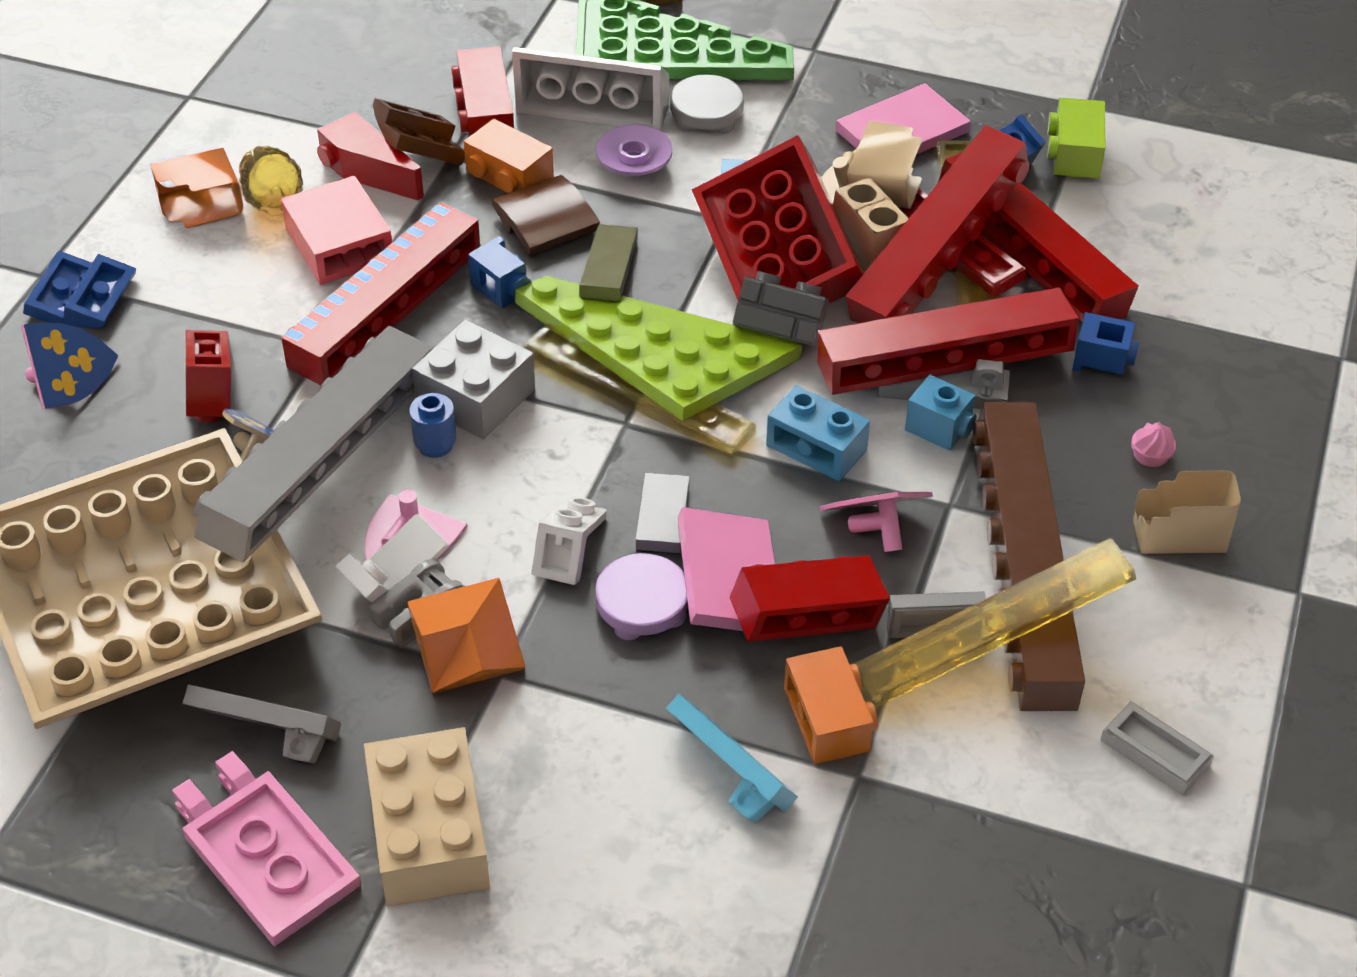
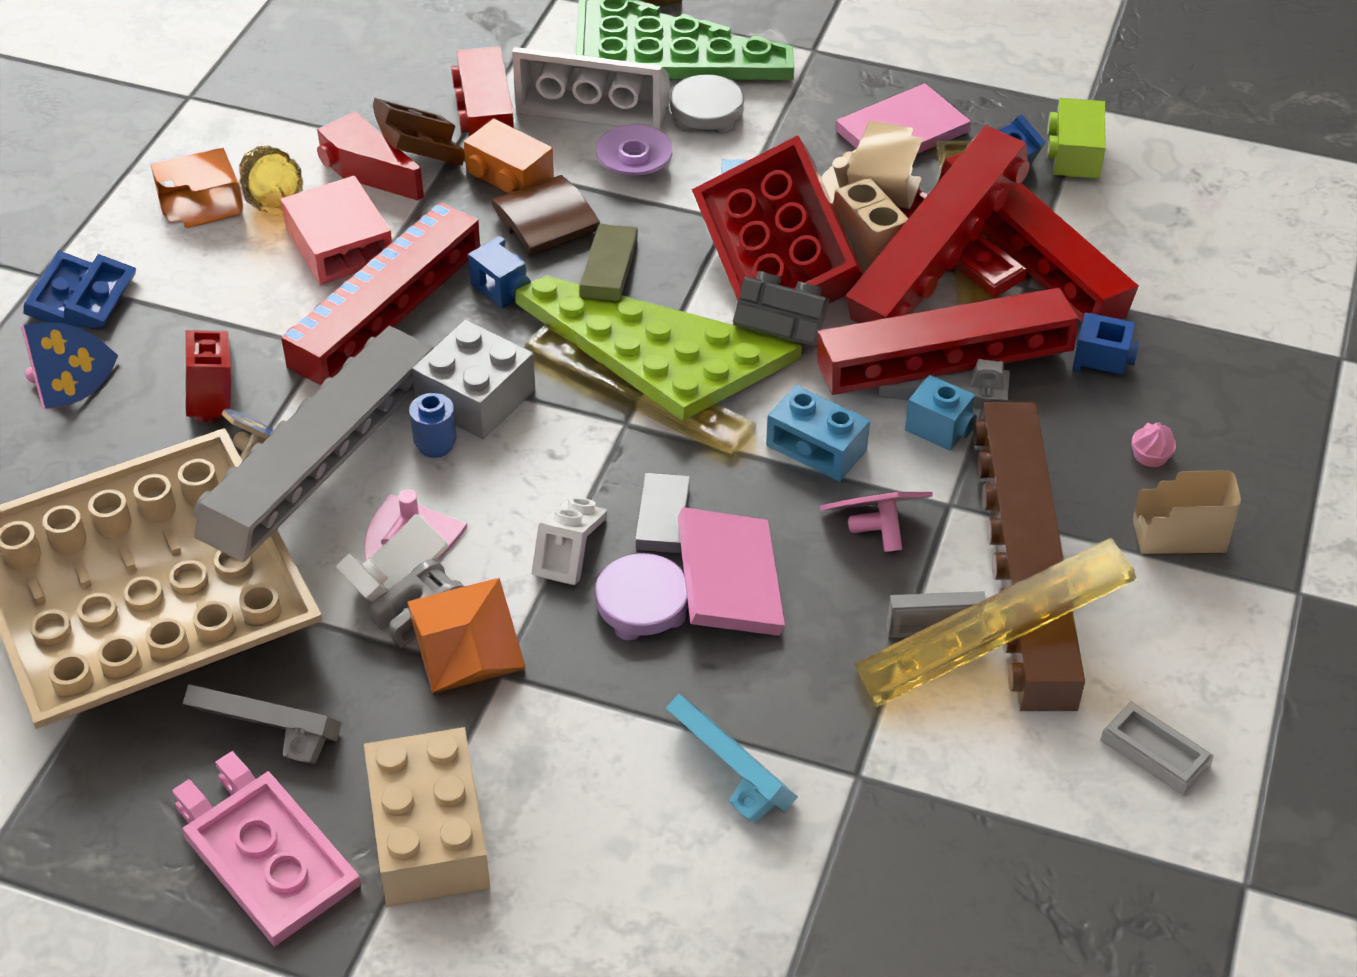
(808, 598): red brick -> none
(829, 705): orange brick -> none

